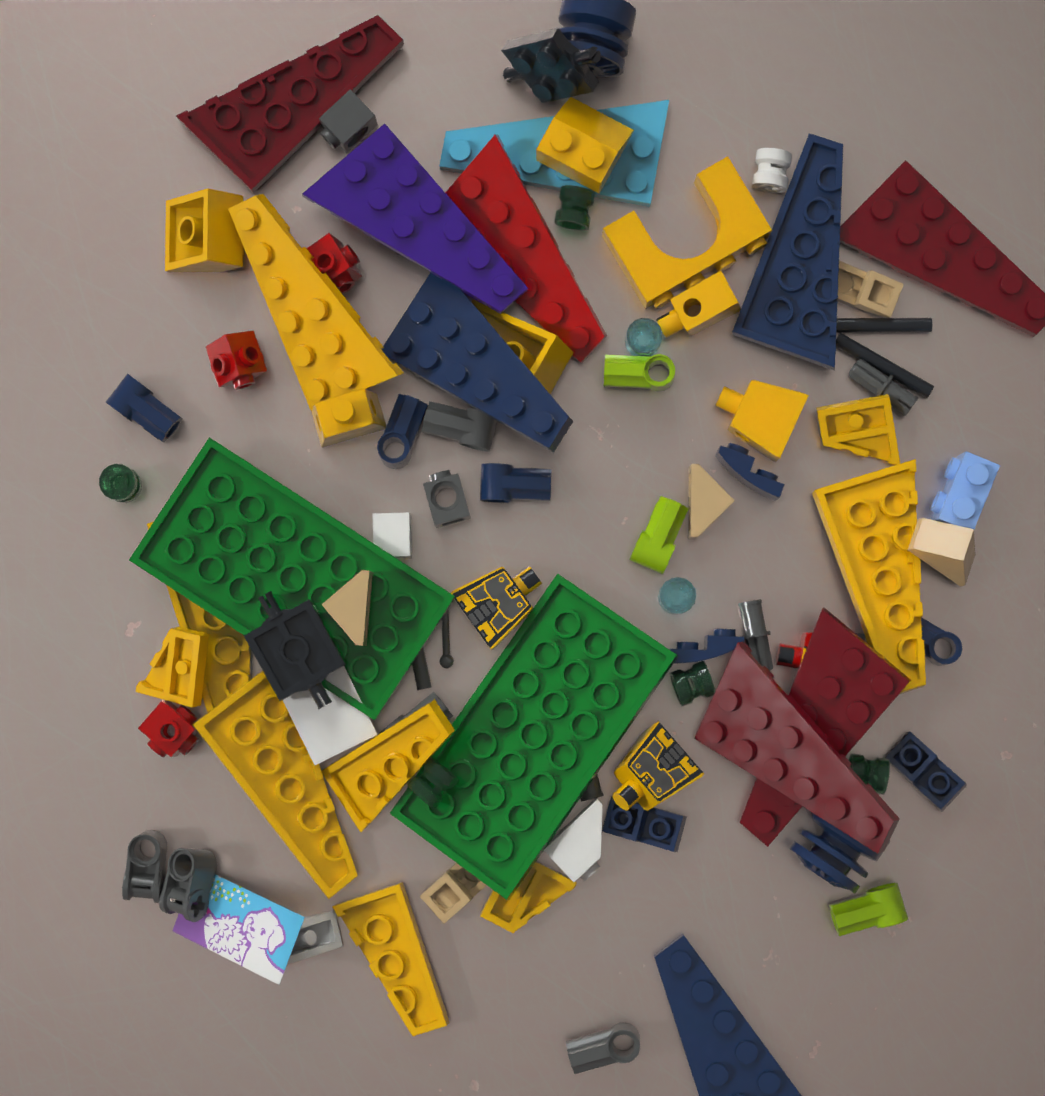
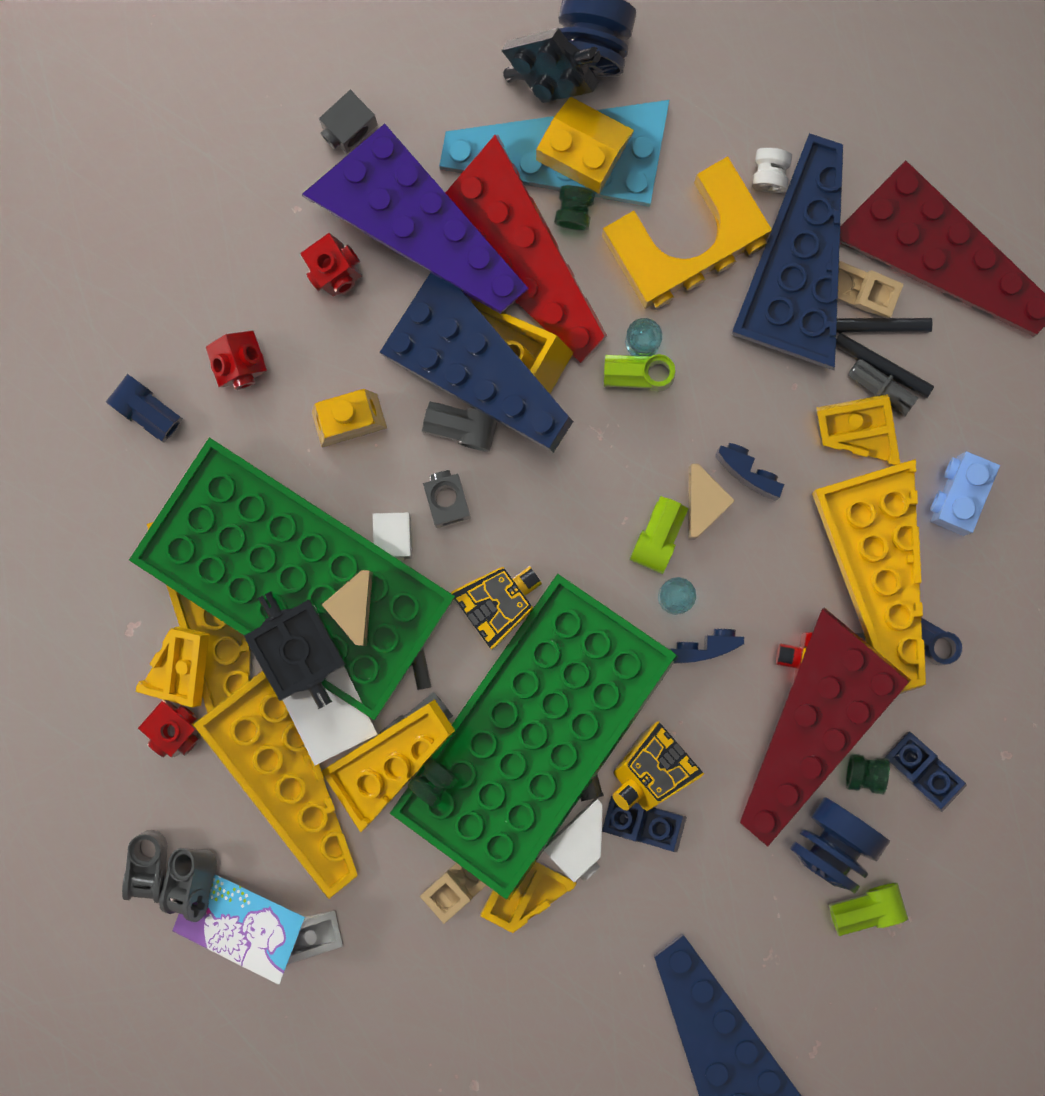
(126, 487): clear green wheel -> none
(202, 233): yellow slope -> none
(280, 109): dark red wing -> none
(312, 316): yellow wing -> none
(393, 945): yellow wing -> none
(402, 428): dark blue piece -> none
(446, 659): dark grey hinge -> none
(505, 483): dark blue piece -> none
(599, 1050): dark grey piece -> none
(700, 680): clear green wheel -> none
(716, 304): yellow torso -> none
(756, 632): dark grey axle -> none
(763, 415): yellow torso -> none
(782, 746): dark red wing -> none
(944, 548): tan slope -> none

